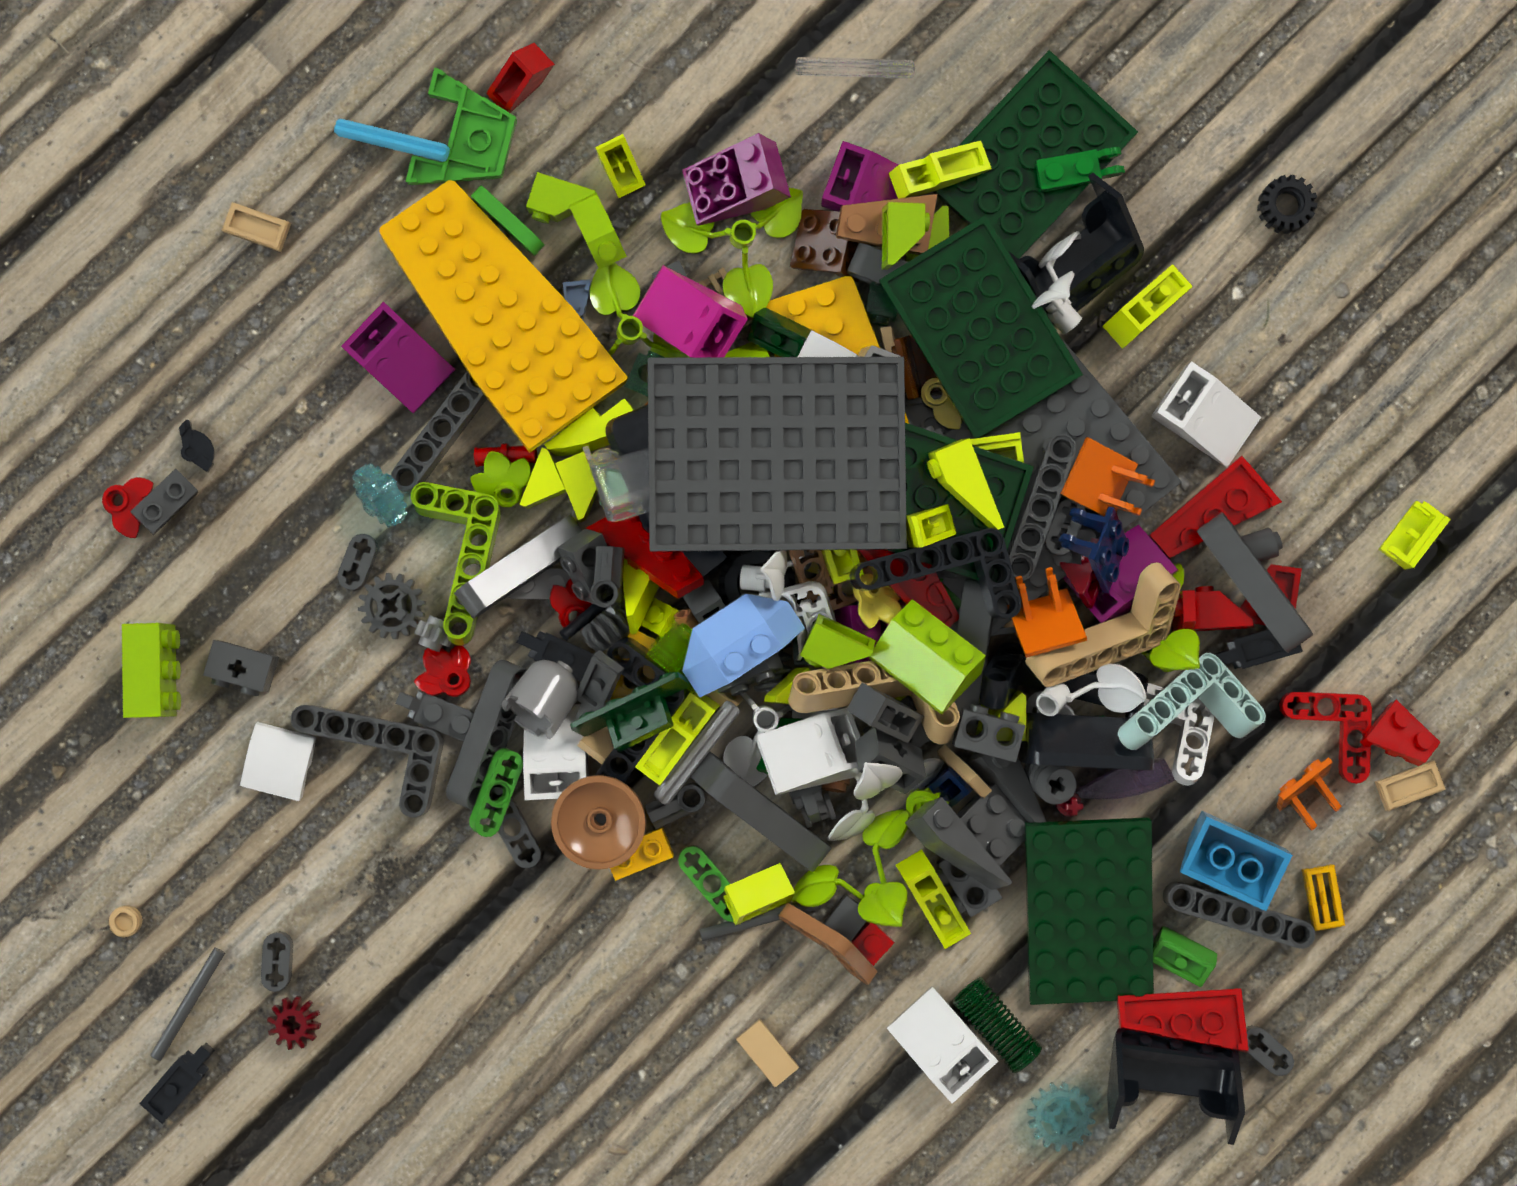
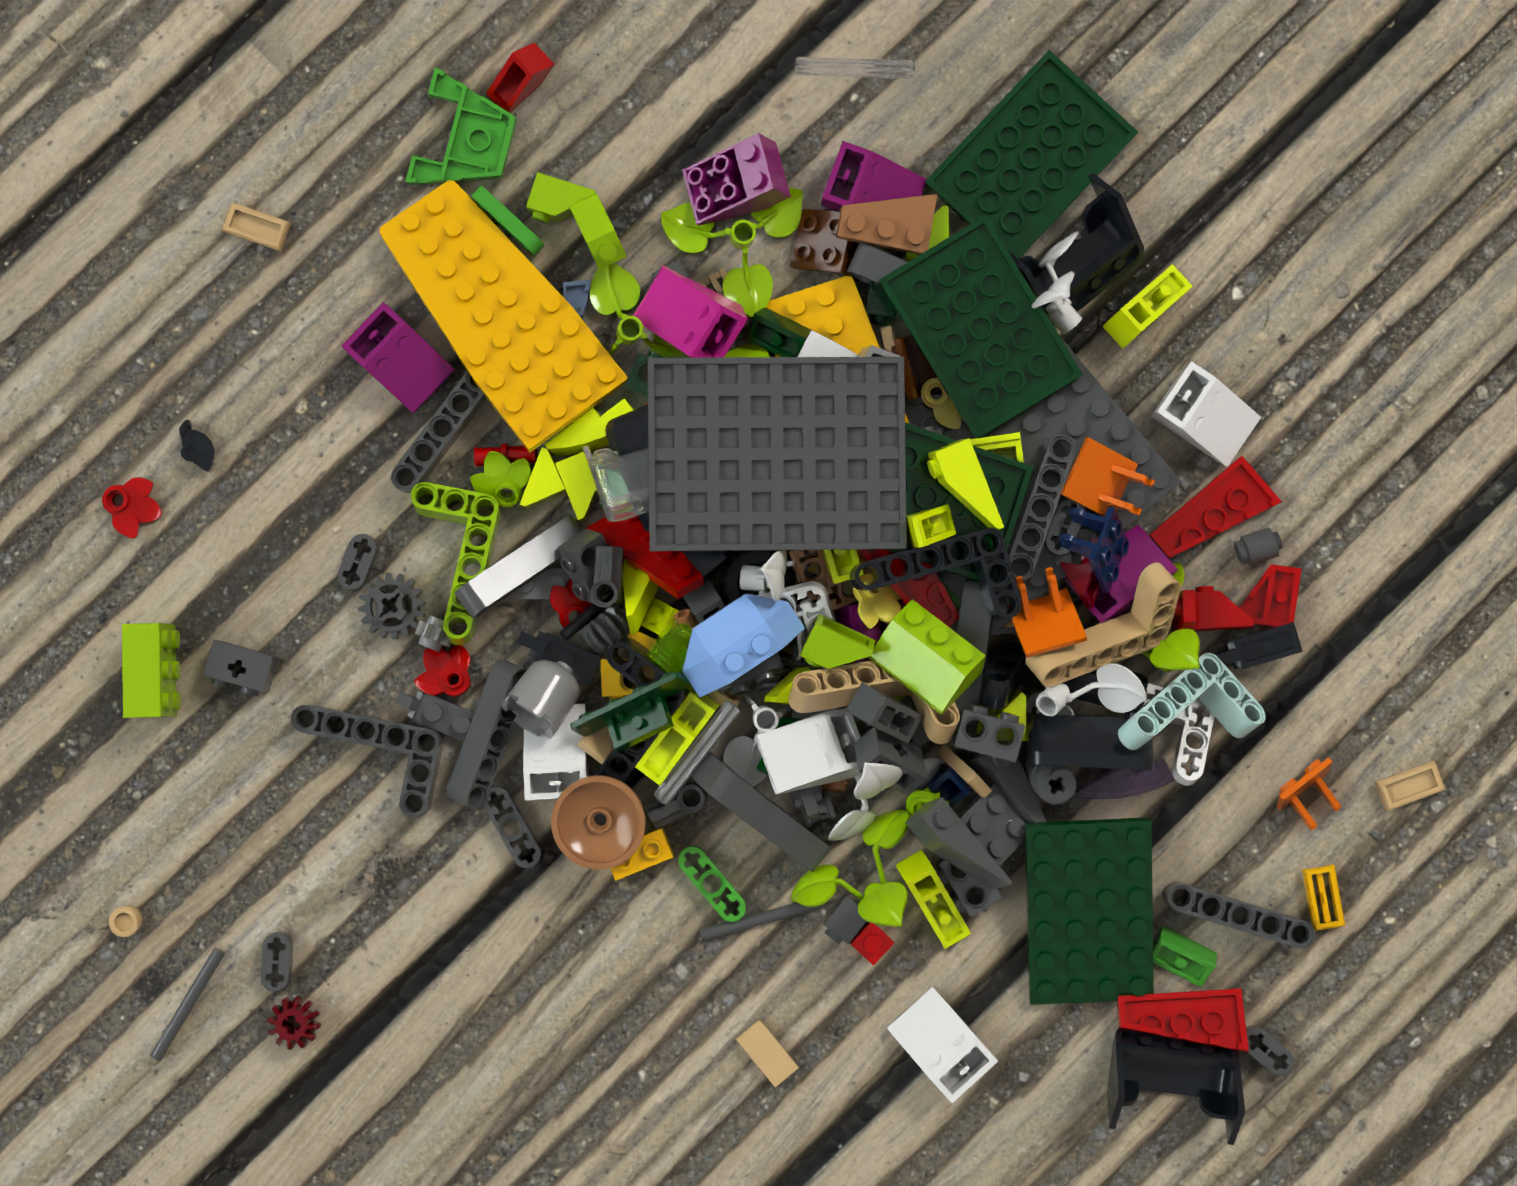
(164, 502): dark grey brick -> none
(177, 1083): black hinge -> none
(278, 761): white slope -> none
(379, 495): clear light blue gear -> none
(392, 140): medium azure axle -> none
(479, 810): bright green beam -> none
(598, 683): dark grey hinge -> none
(620, 166): neon yellow slope -> none
(758, 894): neon yellow hinge -> none
(831, 940): medium nougat beam -> none
(901, 229): lime slope -> none
(939, 170): neon yellow slope -> none
(973, 993): dark green piece -> none
(1059, 1130): clear light blue gear -> none
(1071, 807): dark red axle -> none
(1075, 168): green hinge -> none
(1234, 860): dark azure slope -> none
(1255, 582): dark grey beam -> none
(1305, 204): black tyre -> none
(1348, 723): red beam -> none
(1401, 735): red wing -> none
(1414, 534): neon yellow hinge -> none

